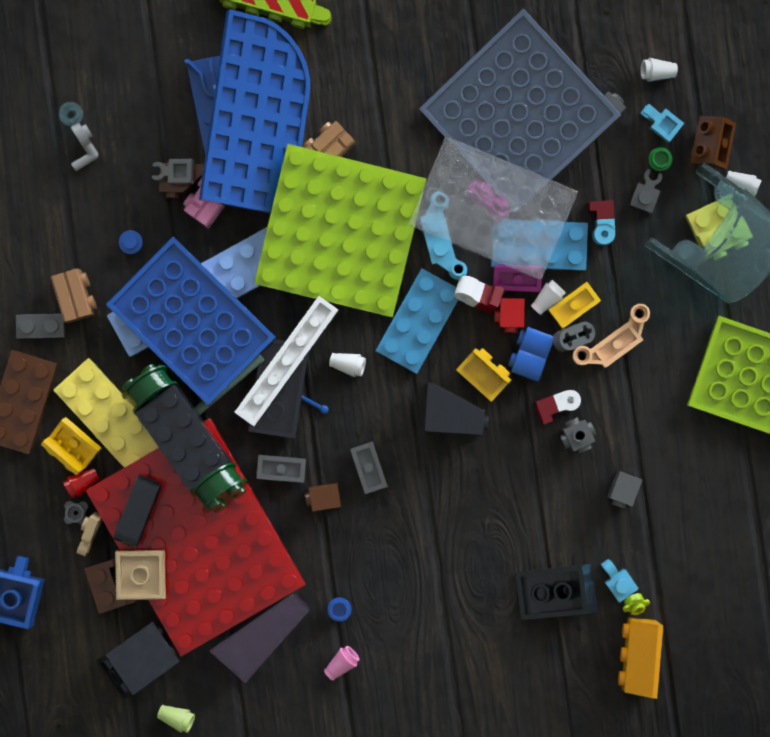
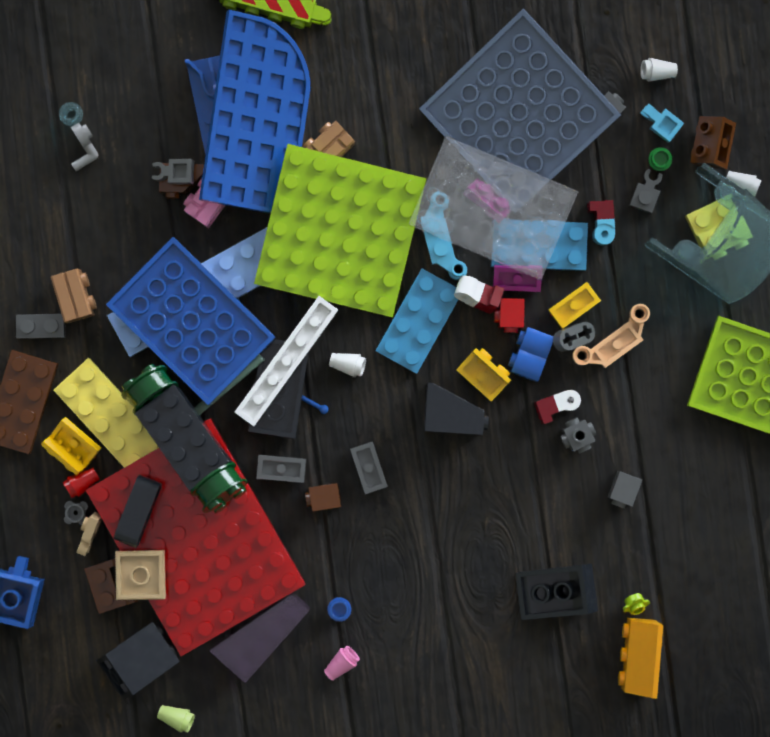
(130, 242): blue plate -> none
(548, 297): white cone -> none
(619, 582): medium azure plate -> none

